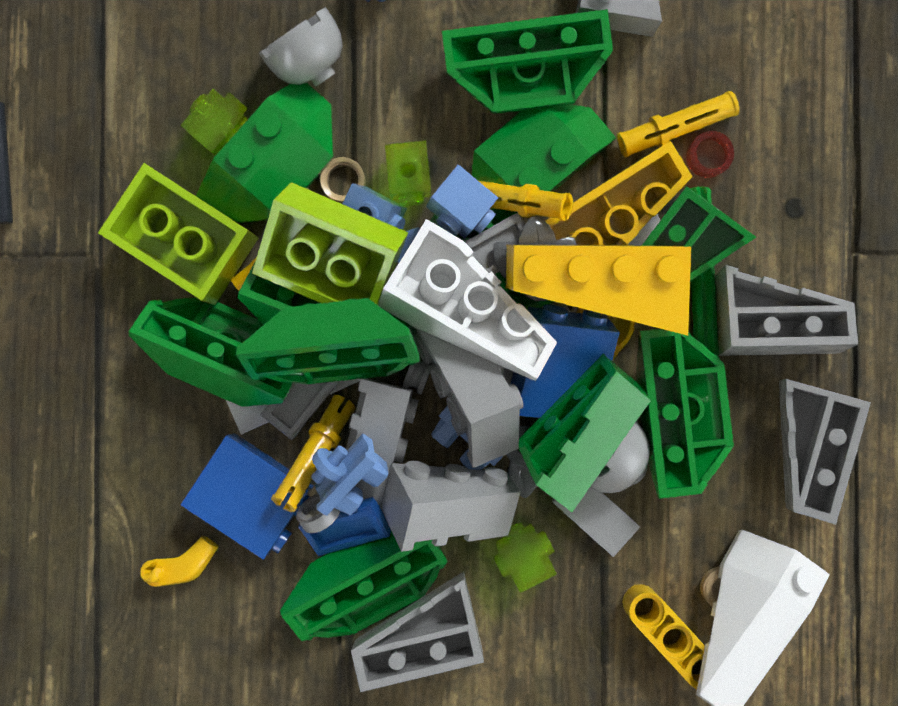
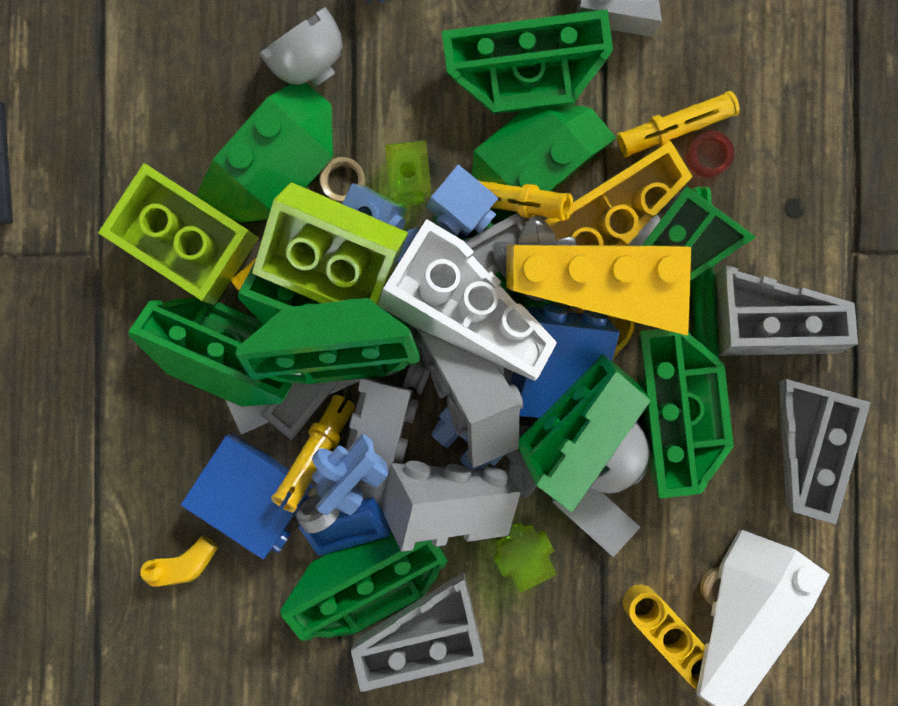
(215, 120): clear neon green brick -> none

